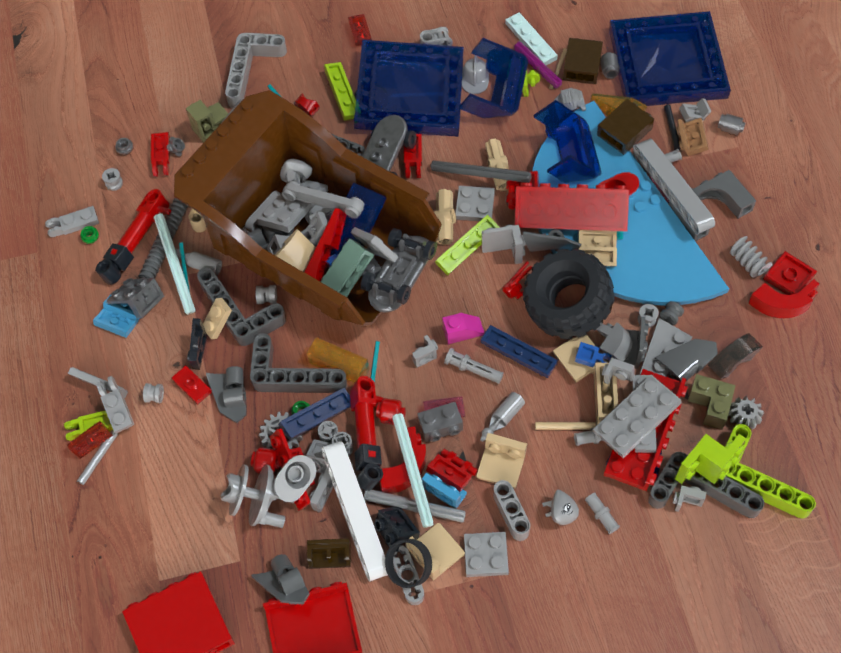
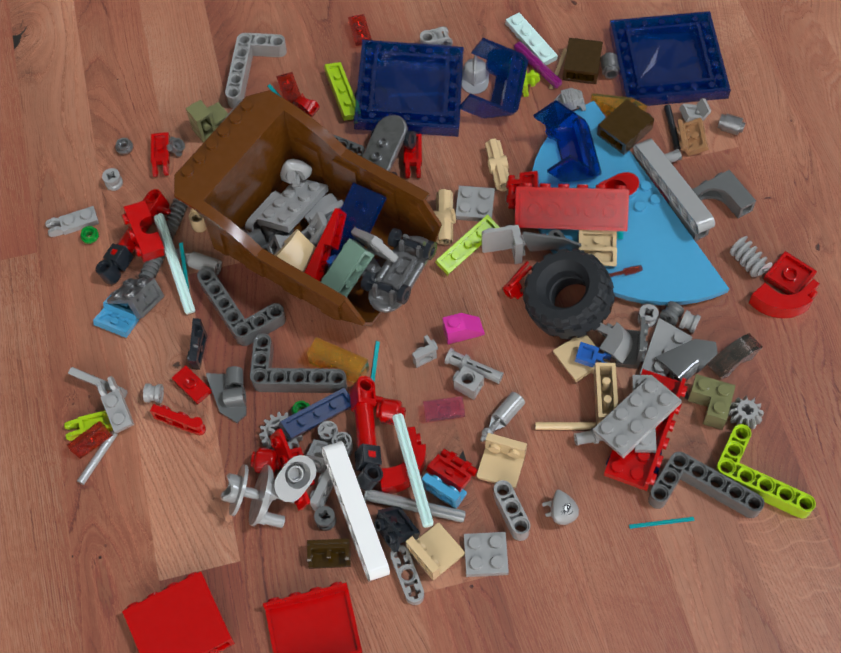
(147, 245): none -> red arch
(178, 419): none -> red plate
(216, 318): tan plate -> none
(266, 294): light grey wheel -> none
(283, 581): dark grey panel -> none
(288, 87): none -> clear red plate
(327, 522): none -> dark grey wheel
(352, 207): light grey piece -> none
(390, 567): black tyre -> none
(440, 422): flat silver bracket -> none
(471, 389): none -> light grey brick
(481, 171): dark grey axle -> none
(519, 351): dark blue plate -> none
(602, 513): light grey pin -> none
(618, 368): light grey bracket -> none
(627, 271): none -> clear red piece
(671, 521): none -> teal piece
(690, 321): none -> light grey wheel
(690, 495): light grey bracket -> none
(711, 459): lime bracket -> none

